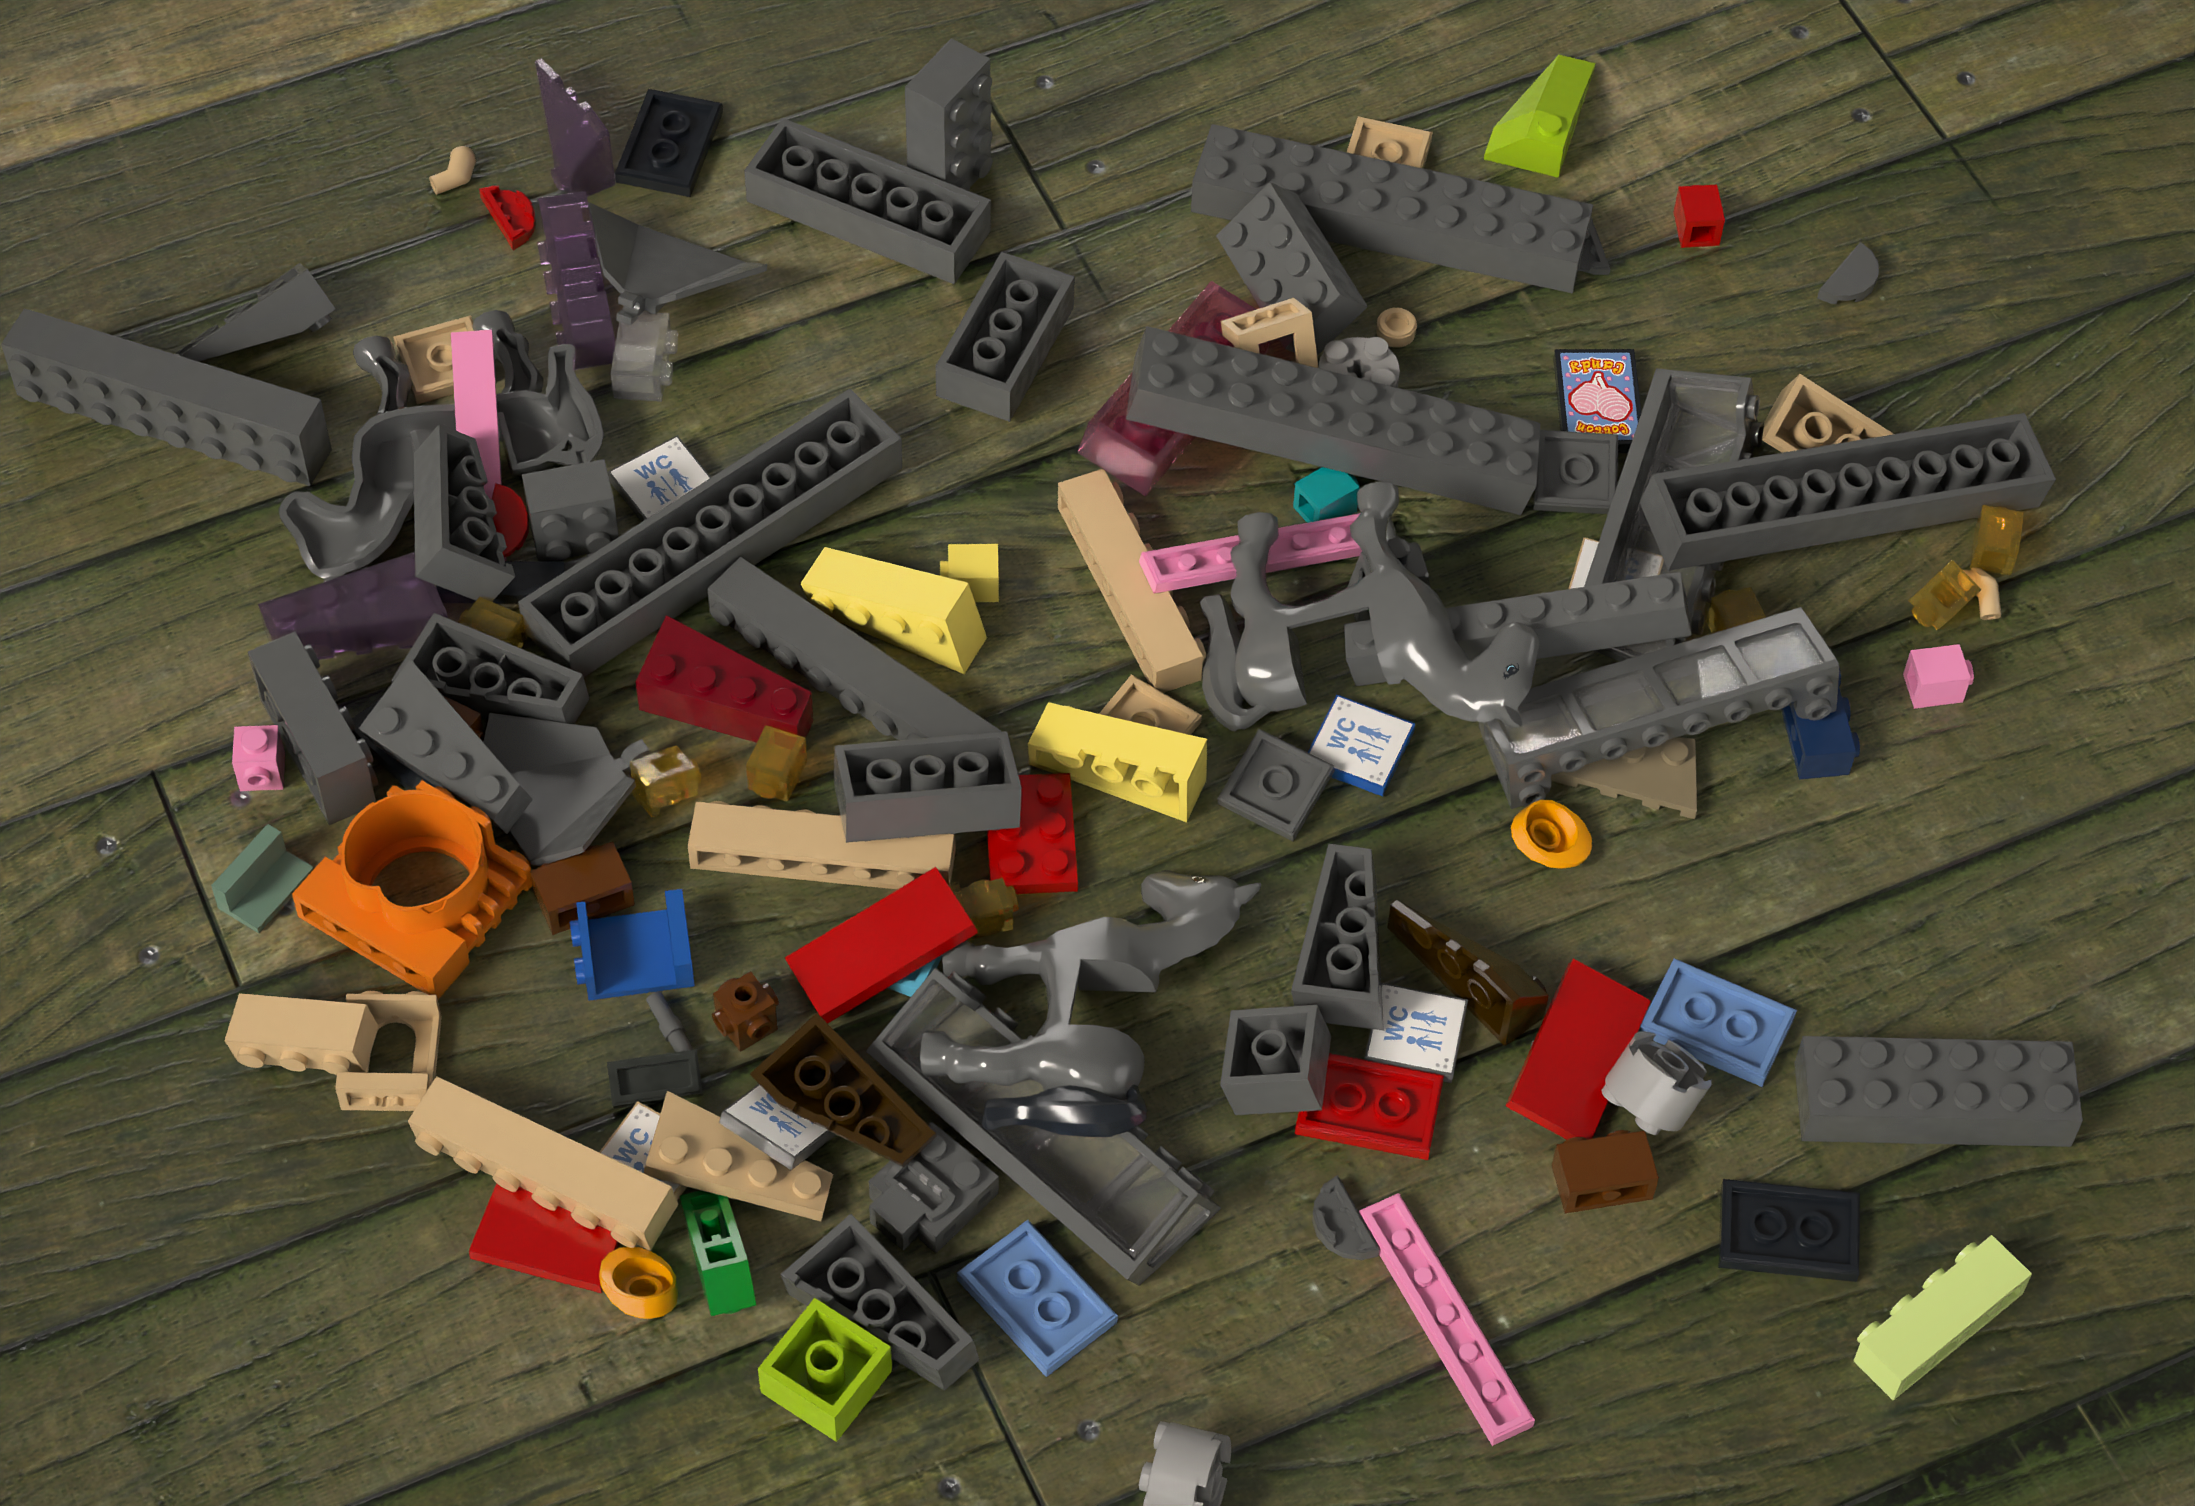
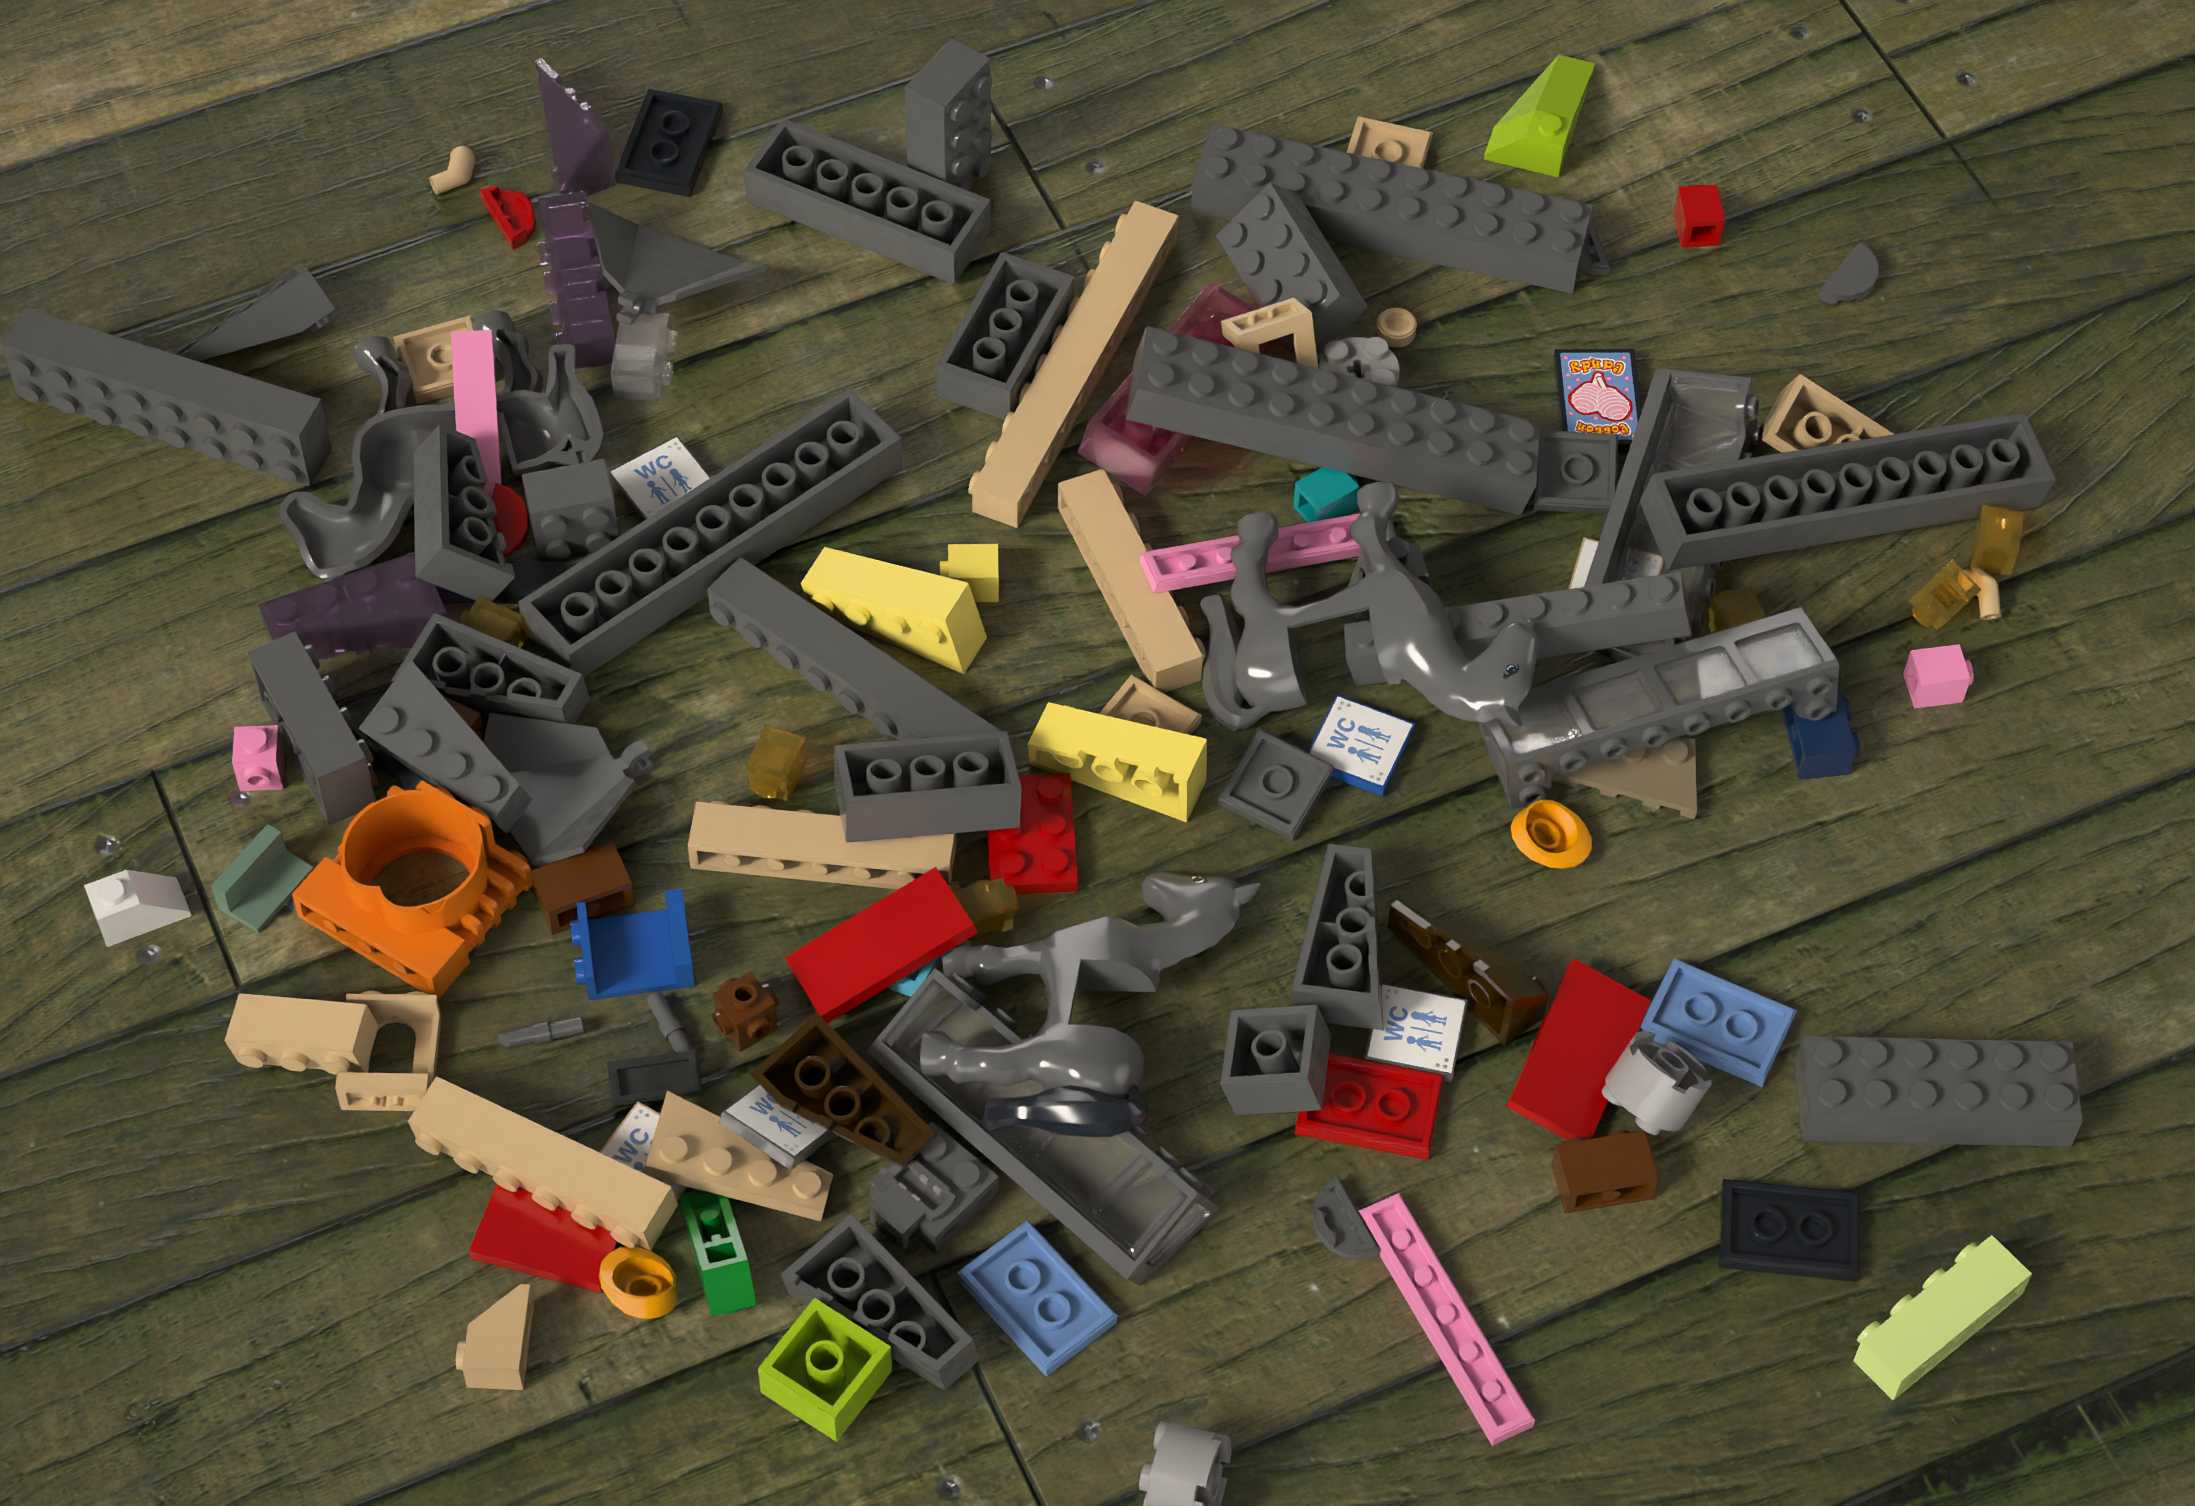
(135, 904): none -> white slope
(498, 1343): none -> tan slope
(542, 1032): none -> dark grey piece
(664, 779): clear yellow brick -> none
(717, 688): dark red wedge -> none
(1073, 365): none -> tan brick

